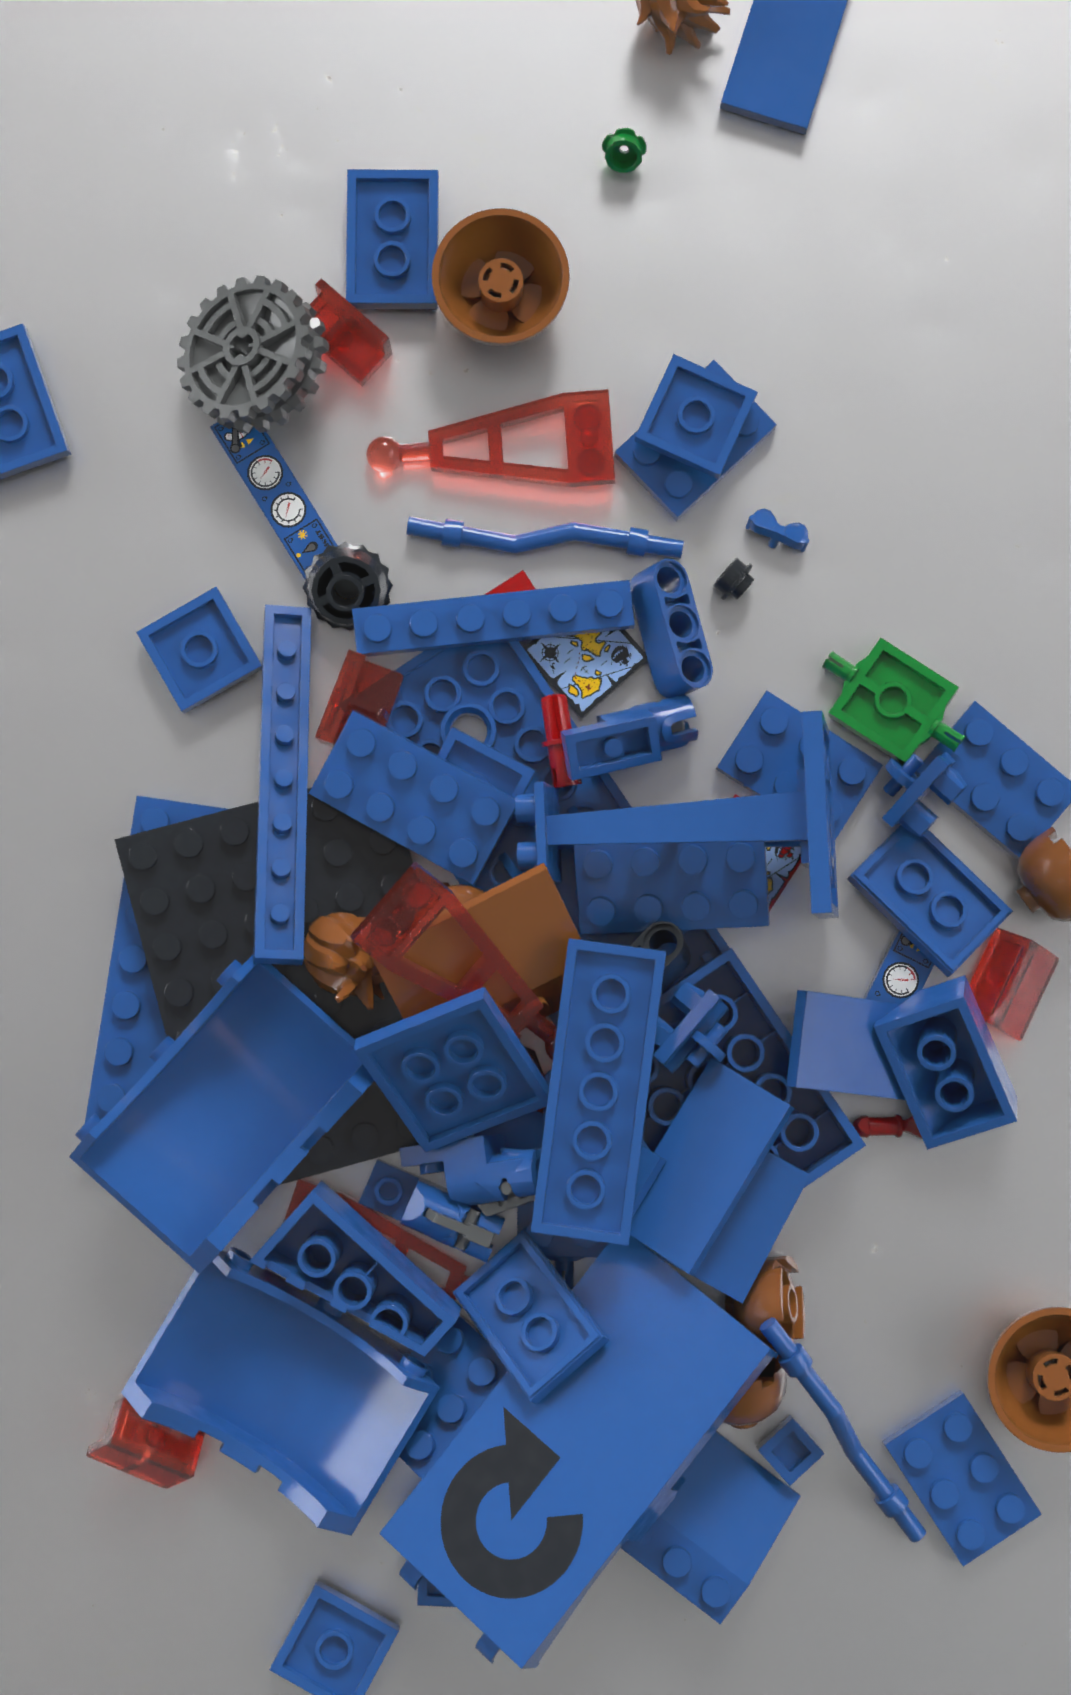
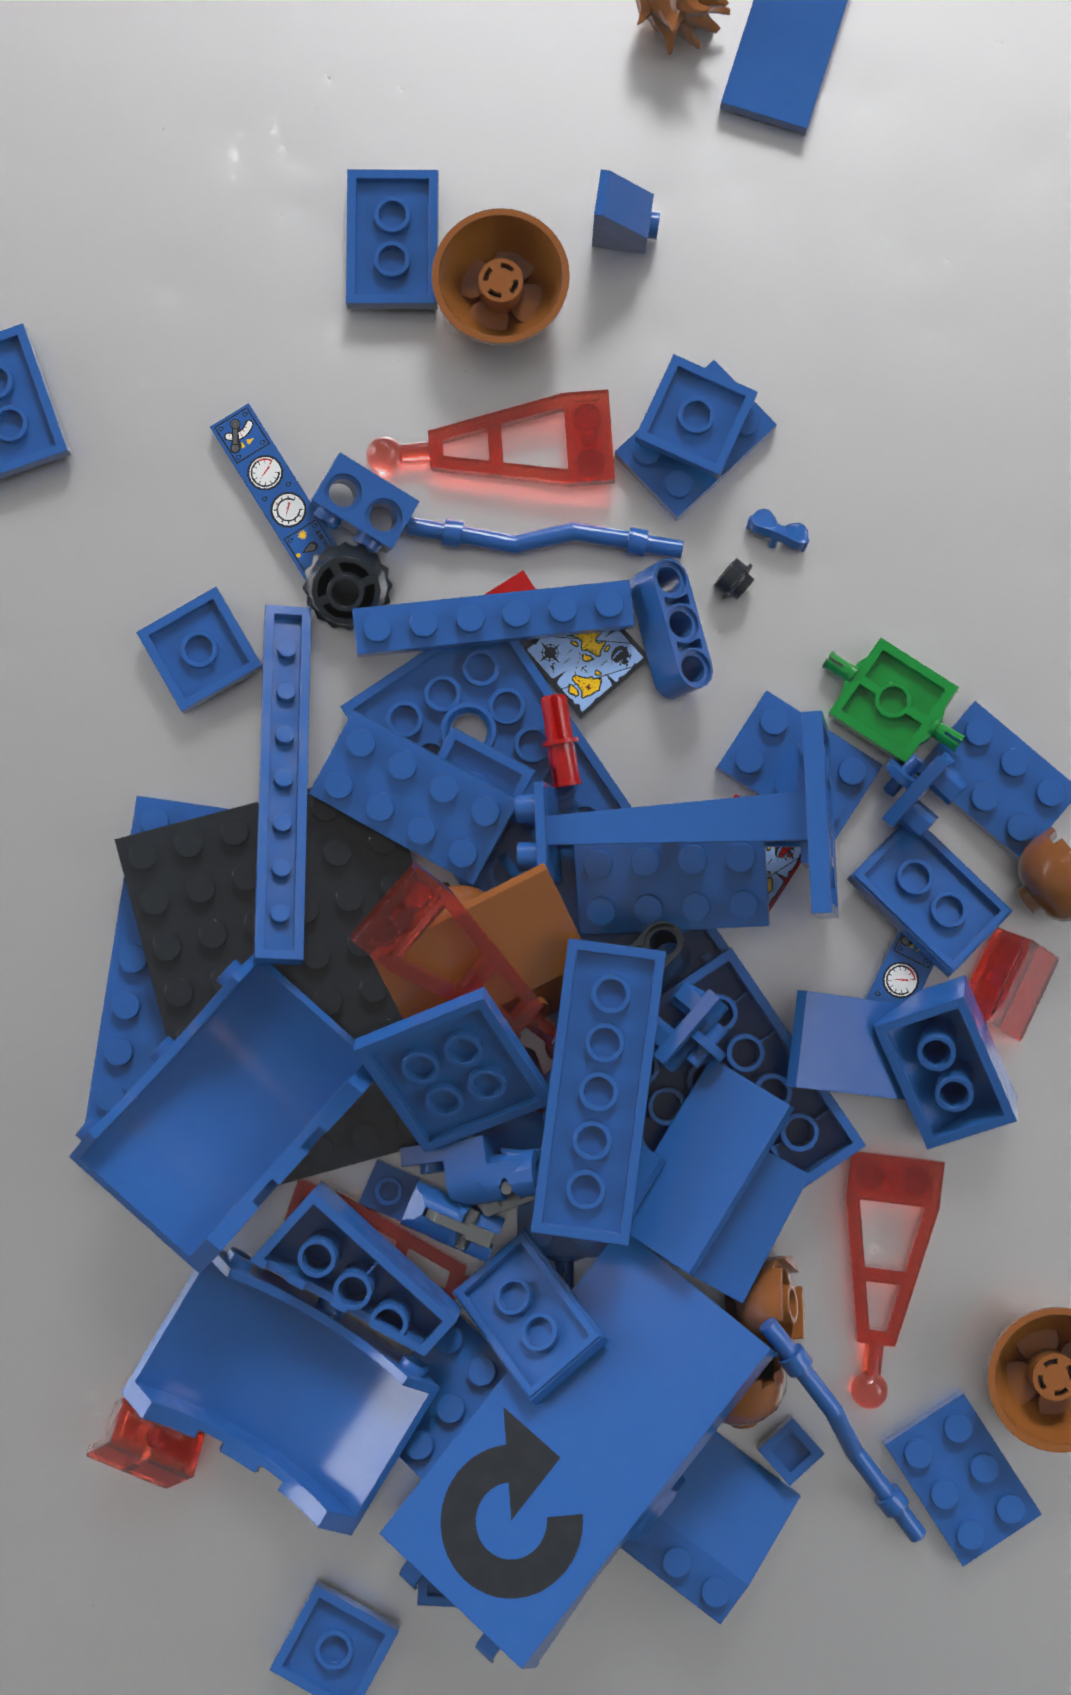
(252, 354): dark grey piece -> none
(338, 962): dark orange hair -> none
(352, 338): clear red panel -> none
(360, 688): clear red panel -> none
(368, 492): none -> blue brick
(621, 160): green plate -> none
(623, 215): none -> blue slope
(628, 737): blue plate -> none
(885, 1126): red piece -> none
(894, 1181): none -> clear red plate

